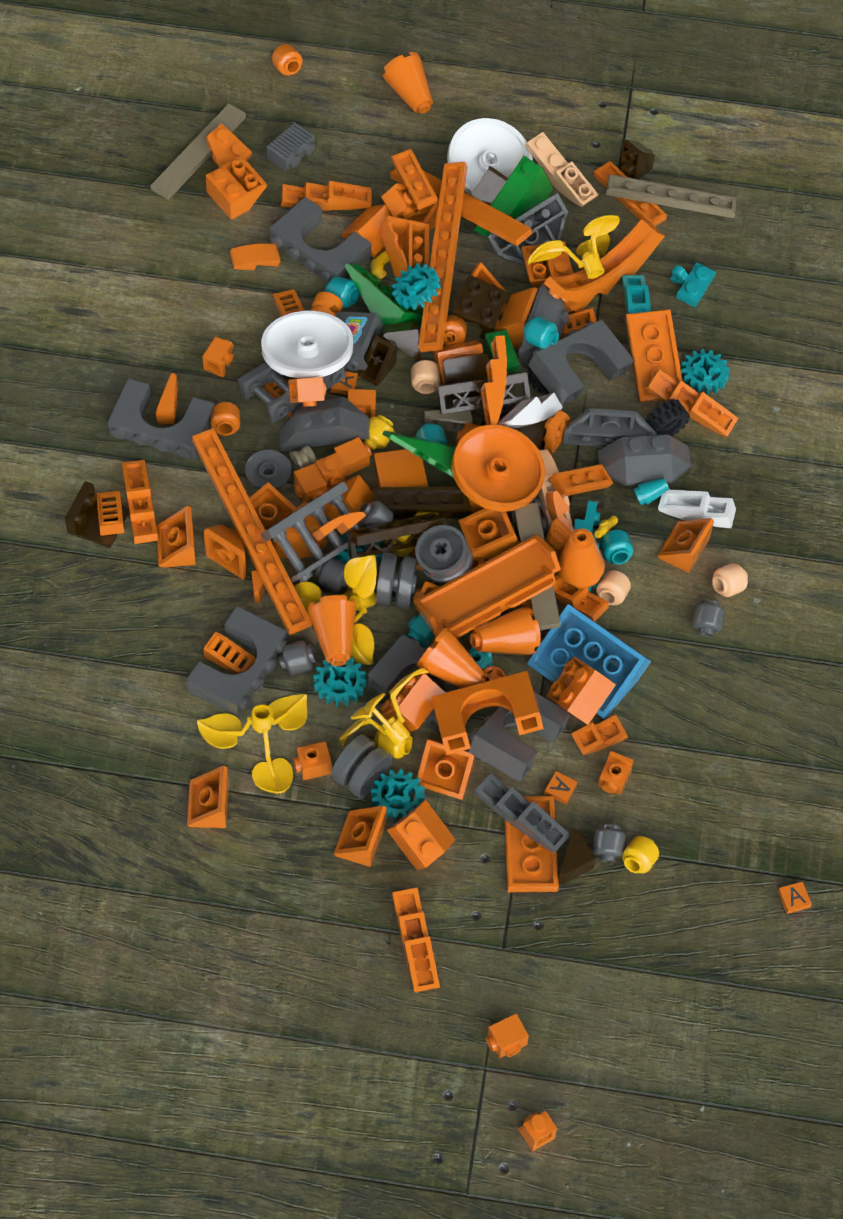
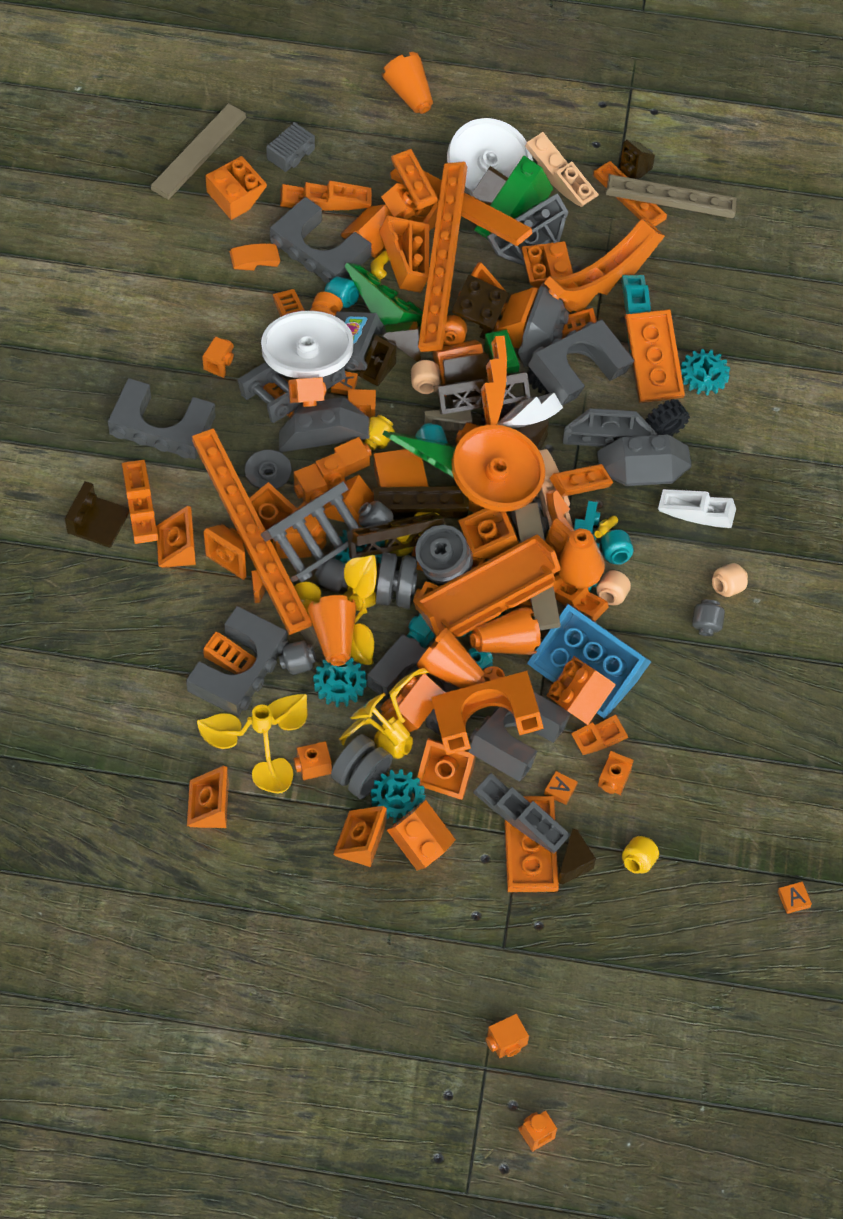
(110, 527): orange slope -> none
(167, 406): orange slope -> none
(225, 418): orange head -> none
(226, 146): orange wing -> none
(287, 59): orange head -> none
(302, 457): dark tan wheel -> none
(341, 523): orange slope -> none
(415, 940): orange slope -> none
(416, 286): teal gear -> none
(541, 332): teal head -> none
(555, 430): orange wing -> none
(589, 250): yellow plant -> none
(608, 842): dark grey head -> none
(651, 490): teal cone -> none
(686, 543): orange slope -> none
(693, 284): teal plate -> none
(698, 405): orange slope -> none

